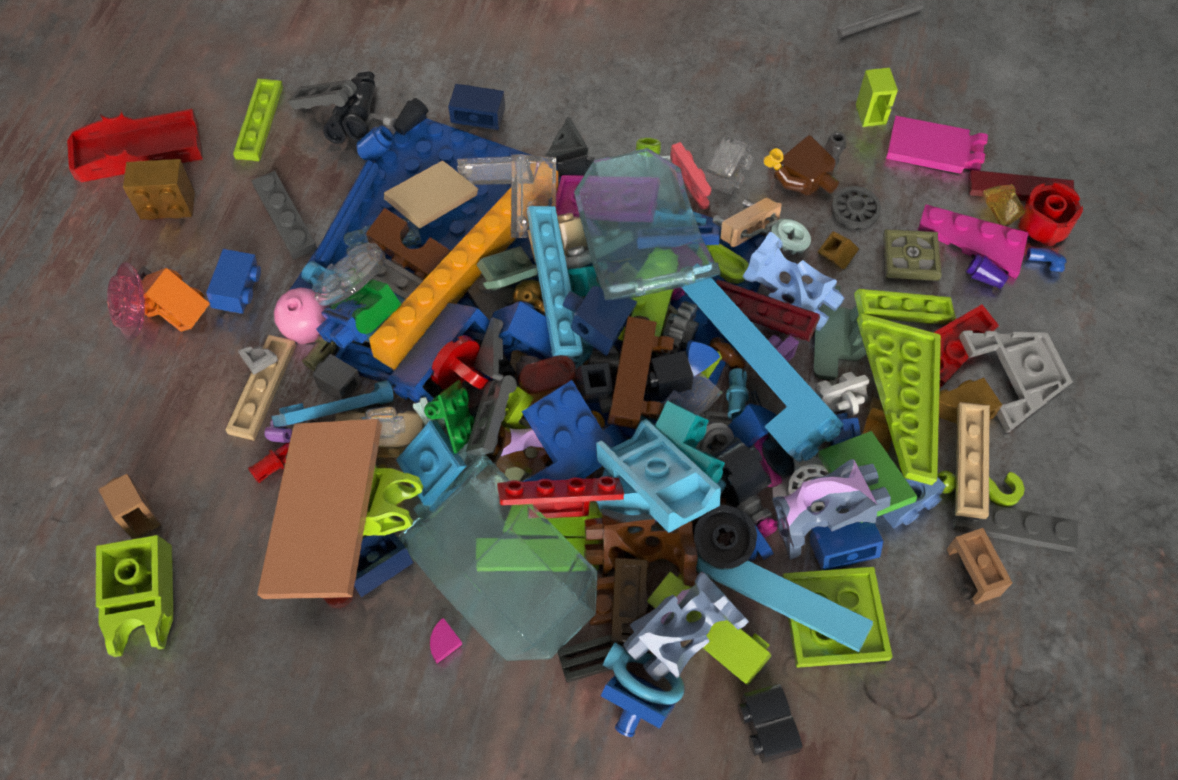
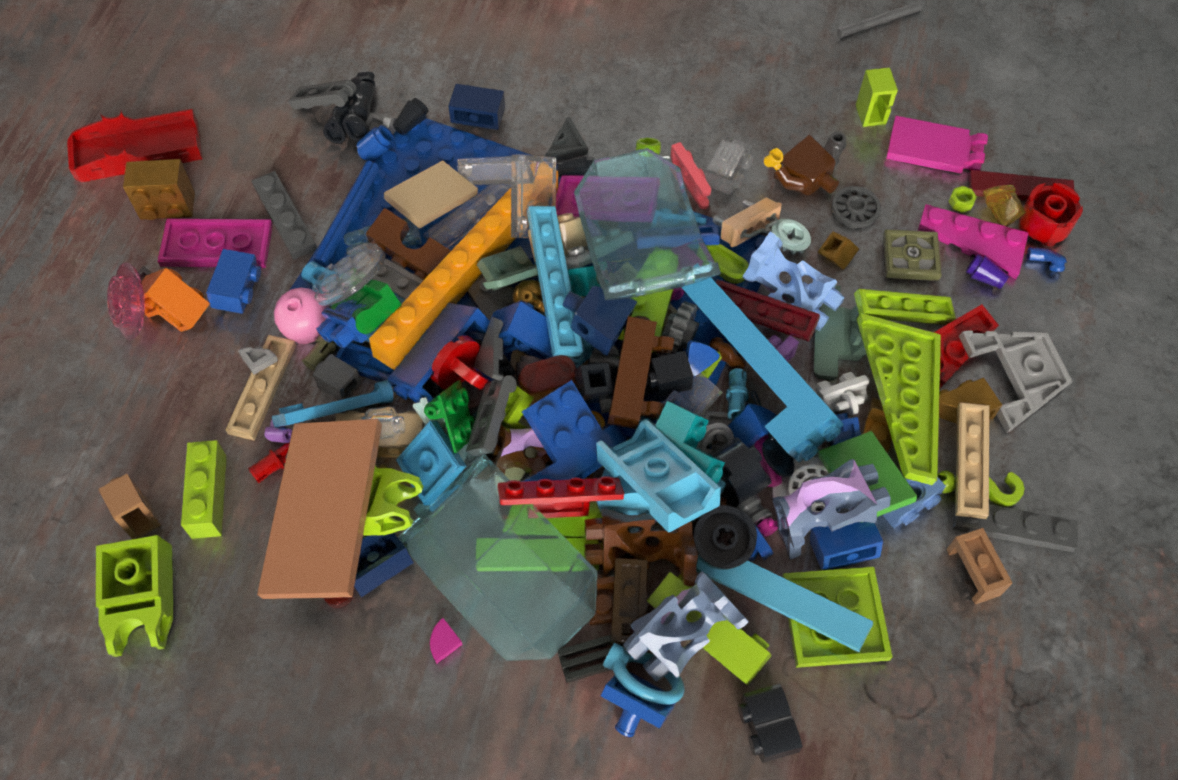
(202, 241): none -> dark pink tile
(204, 489): none -> lime brick
(258, 120): lime tile -> none
(466, 216): none -> clear tile
(962, 199): none -> lime tile

